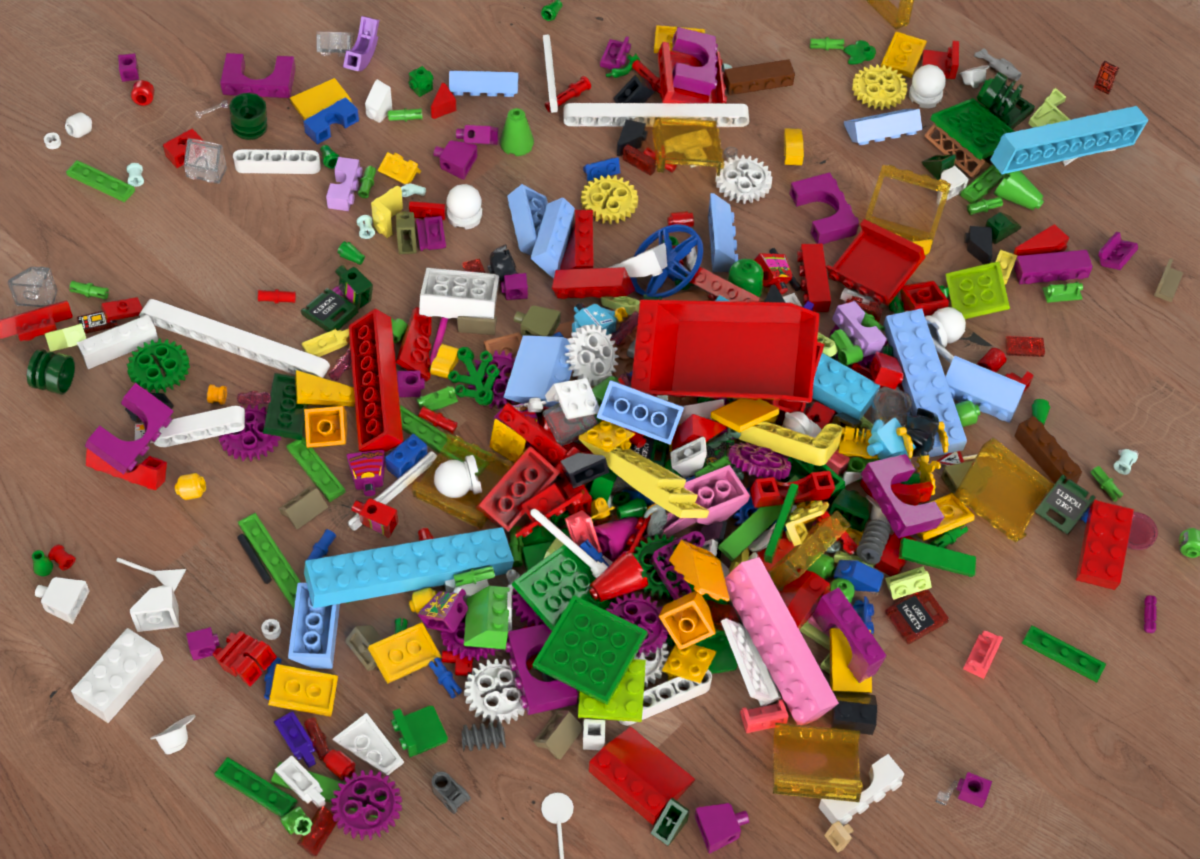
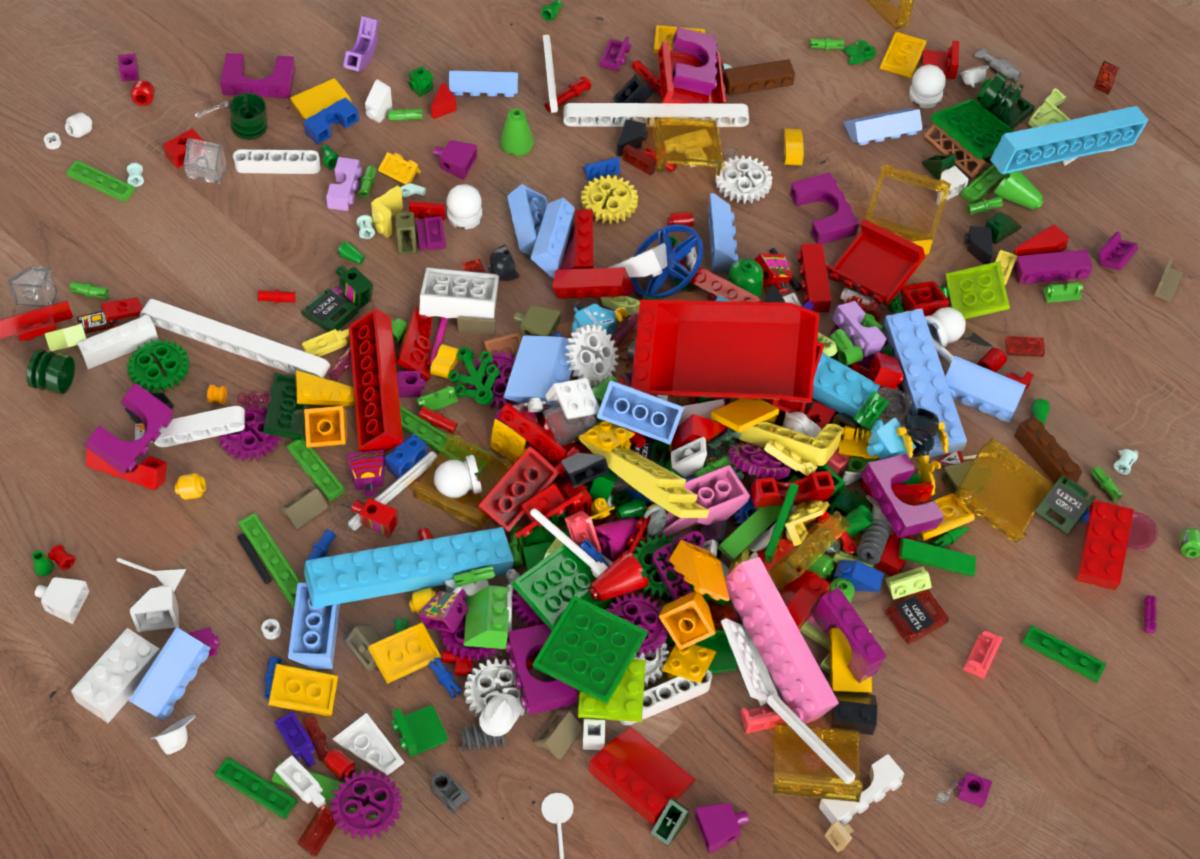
(170, 674): none -> light blue slope
(238, 656): red hips -> none
(297, 822): bright green piece -> none
(334, 42): clear slope -> none
(483, 134): magenta torso -> none
(500, 714): none -> white piece
(515, 286): magenta brick -> none
(619, 72): green piece -> none
(791, 458): none -> light yellow hinge
(811, 738): none -> white axle
(858, 519): none -> green piece
(865, 611): blue hinge -> none
(871, 410): none -> green hips
(879, 86): light yellow gear -> none
(967, 412): bright green head -> none

